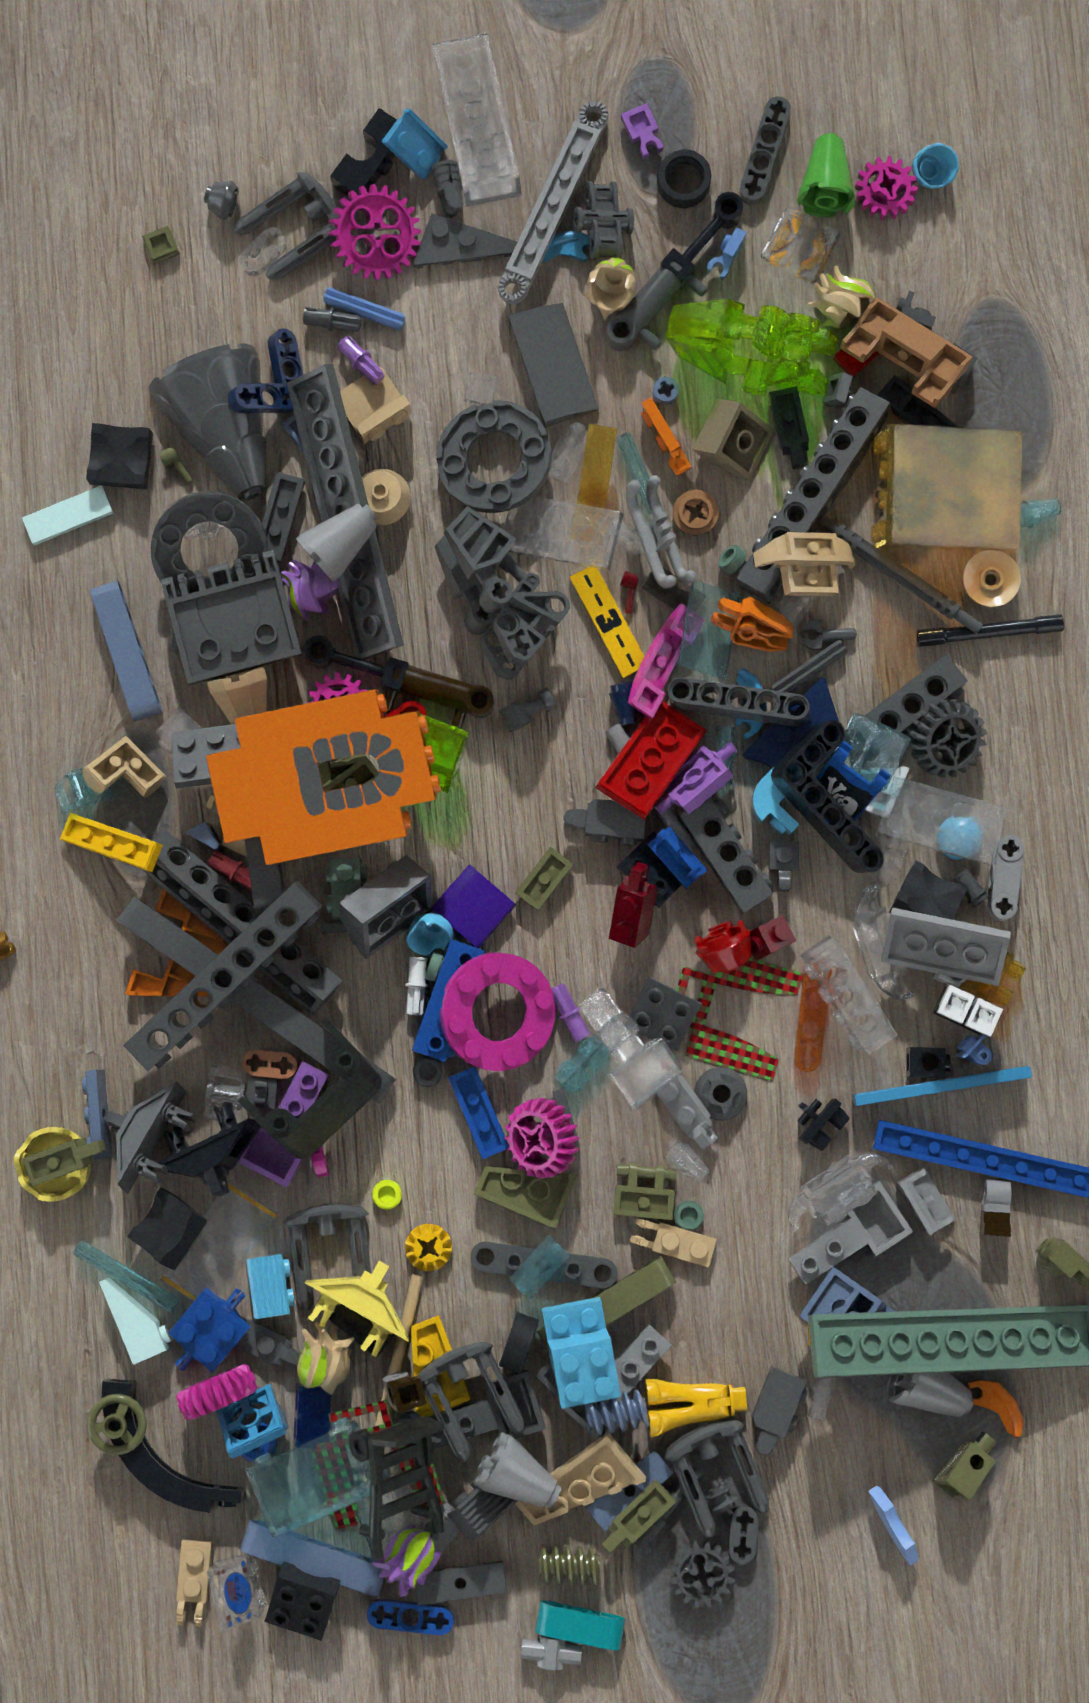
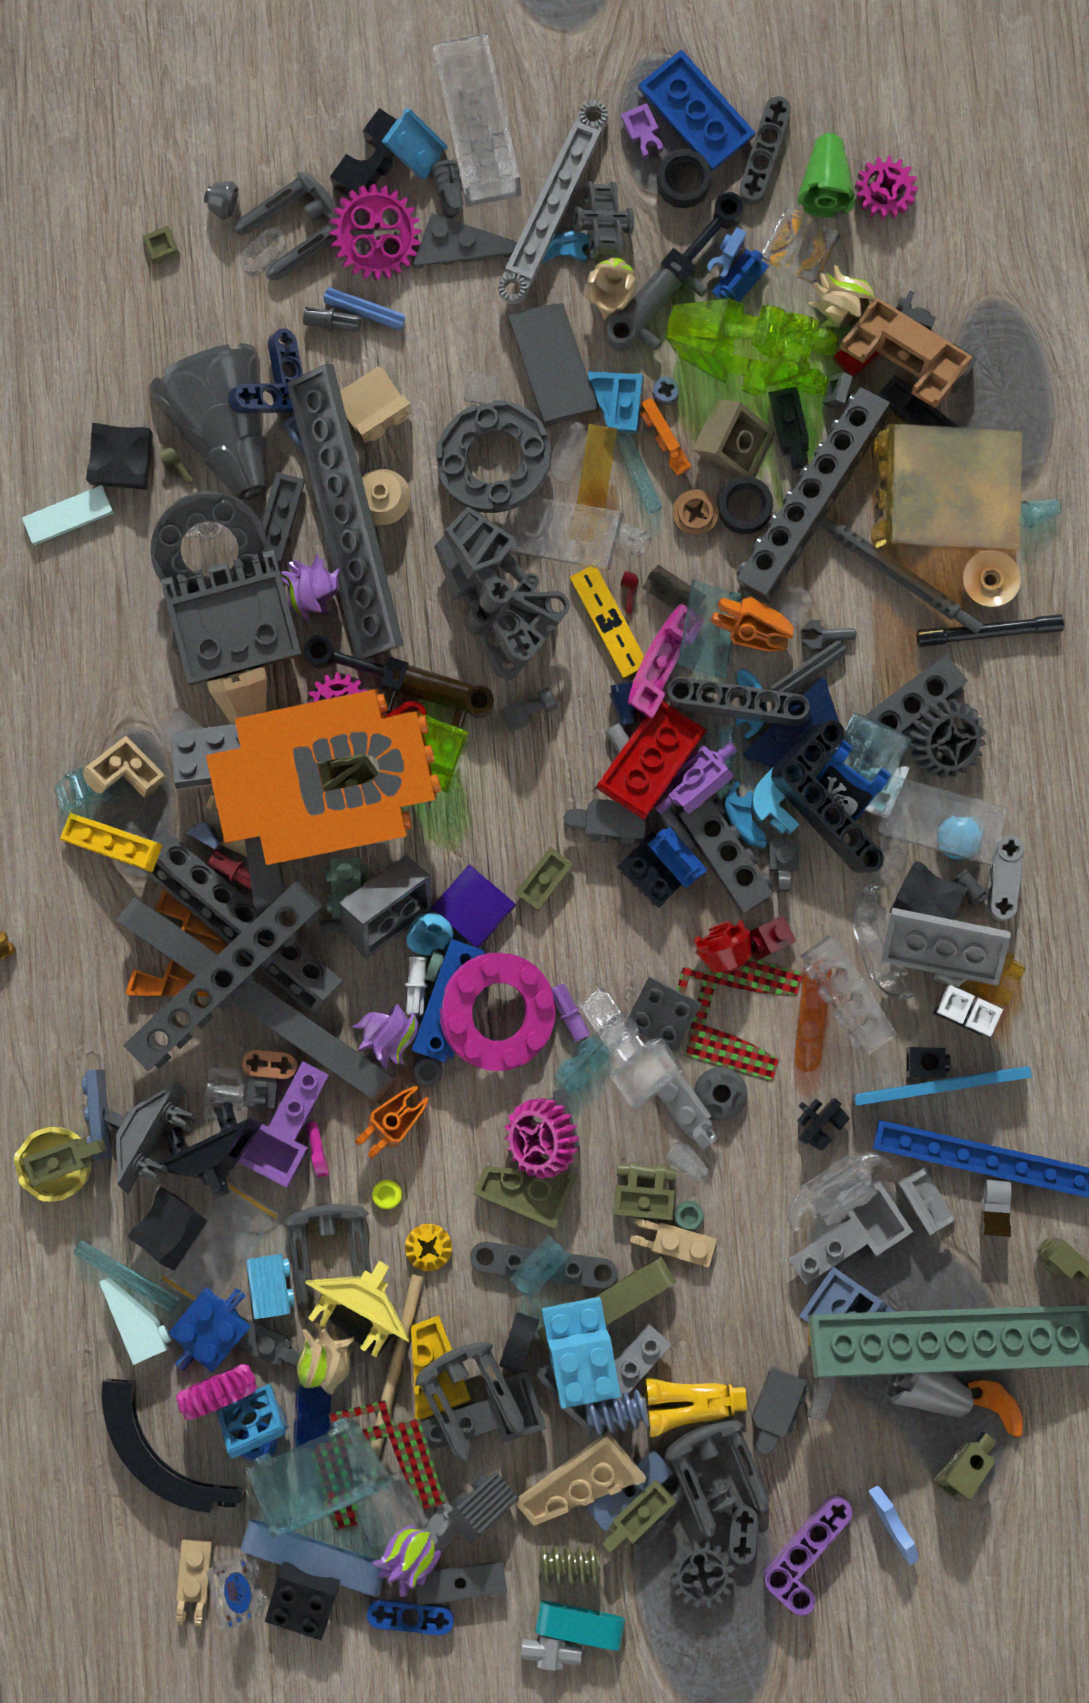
(94, 1428): olive piece -> none
(126, 651): sand blue beam -> none
(331, 1111): pearl dark grey windscreen -> none
(339, 539): light grey cone -> none
(360, 360): medium lavender axle -> none
(366, 1446): pearl dark grey hand -> none
(388, 1034): none -> medium lavender hair
(391, 1121): none -> orange hinge
(403, 1391): dark brown leg -> none
(478, 1112): blue plate -> none
(516, 1474): light grey cone -> none
(619, 399): none -> dark azure wing
(633, 907): dark red hinge -> none
(656, 534): light grey piece -> none
(696, 110): none -> blue plate
(732, 559): sand green tile -> none
(739, 813): none -> dark azure piece
(741, 276): none -> blue hinge
(745, 483): none -> black tyre
(807, 562): tan plate -> none
(812, 1548): none -> medium lavender beam
(935, 166): medium azure hair -> none
(974, 1050): medium blue hinge -> none

